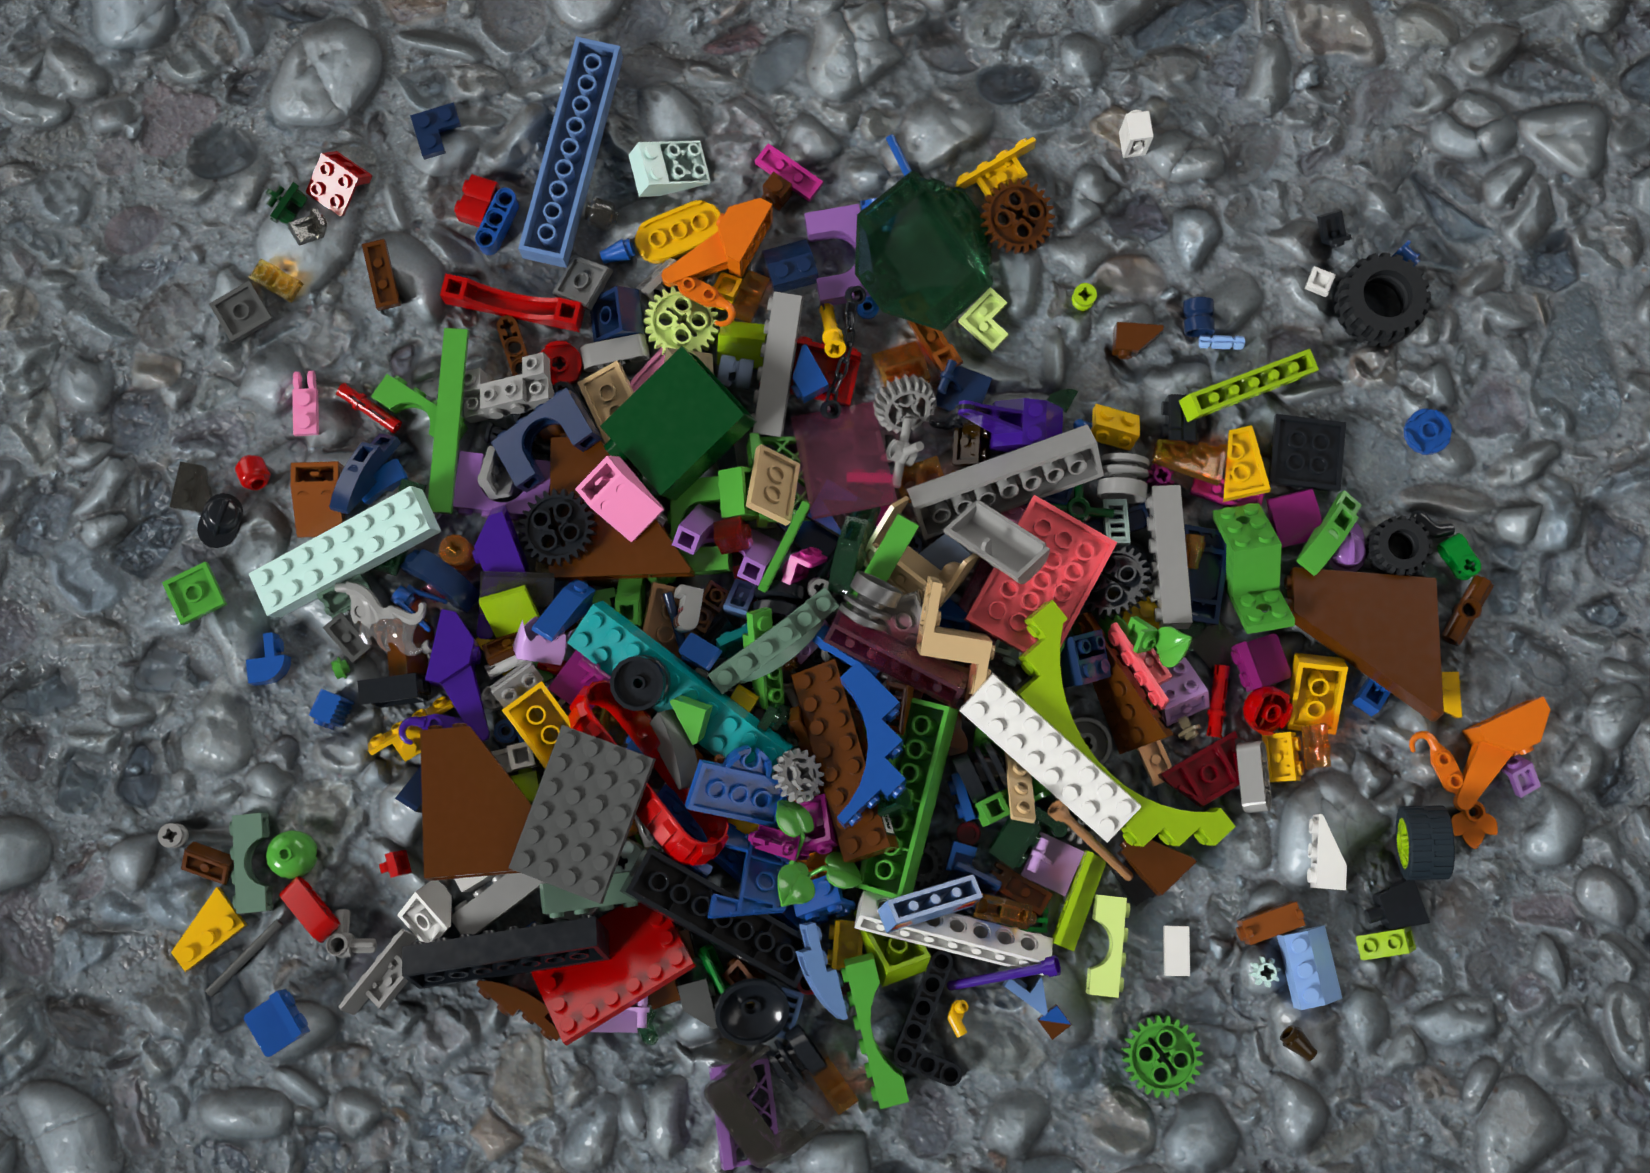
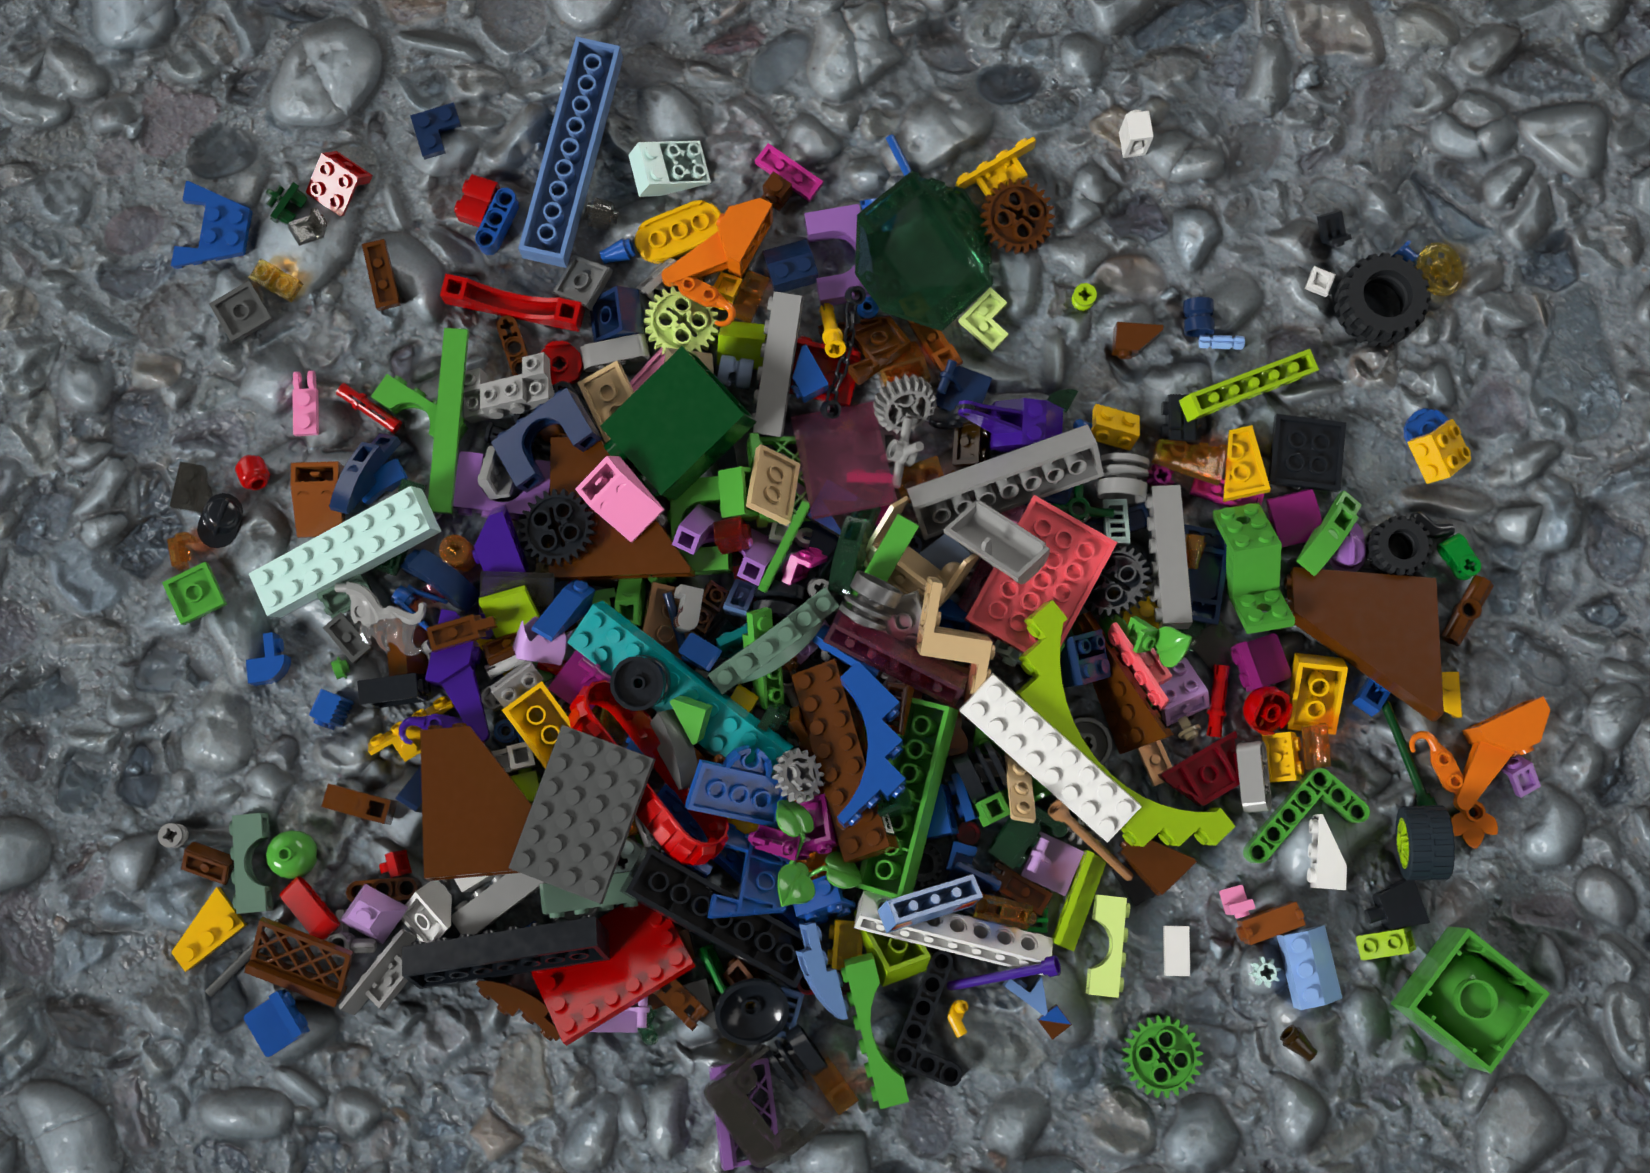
(178, 552): none -> clear orange bracket
(222, 232): none -> blue wing
(296, 977): none -> reddish brown fence
(359, 804): none -> reddish brown slope
(373, 914): none -> lavender slope
(396, 887): none -> reddish brown beam
(459, 631): none -> reddish brown hinge
(678, 999): none -> reddish brown plate
(778, 531): none -> light grey plate
(879, 342): none -> reddish brown wing
(943, 818): none -> blue brick
(1236, 902): none -> bright pink bracket
(1299, 810): none -> bright green beam
(1423, 798): none -> dark green piece
(1440, 452): none -> yellow bracket
(1441, 268): none -> clear yellow plate
(1470, 998): none -> bright green piece

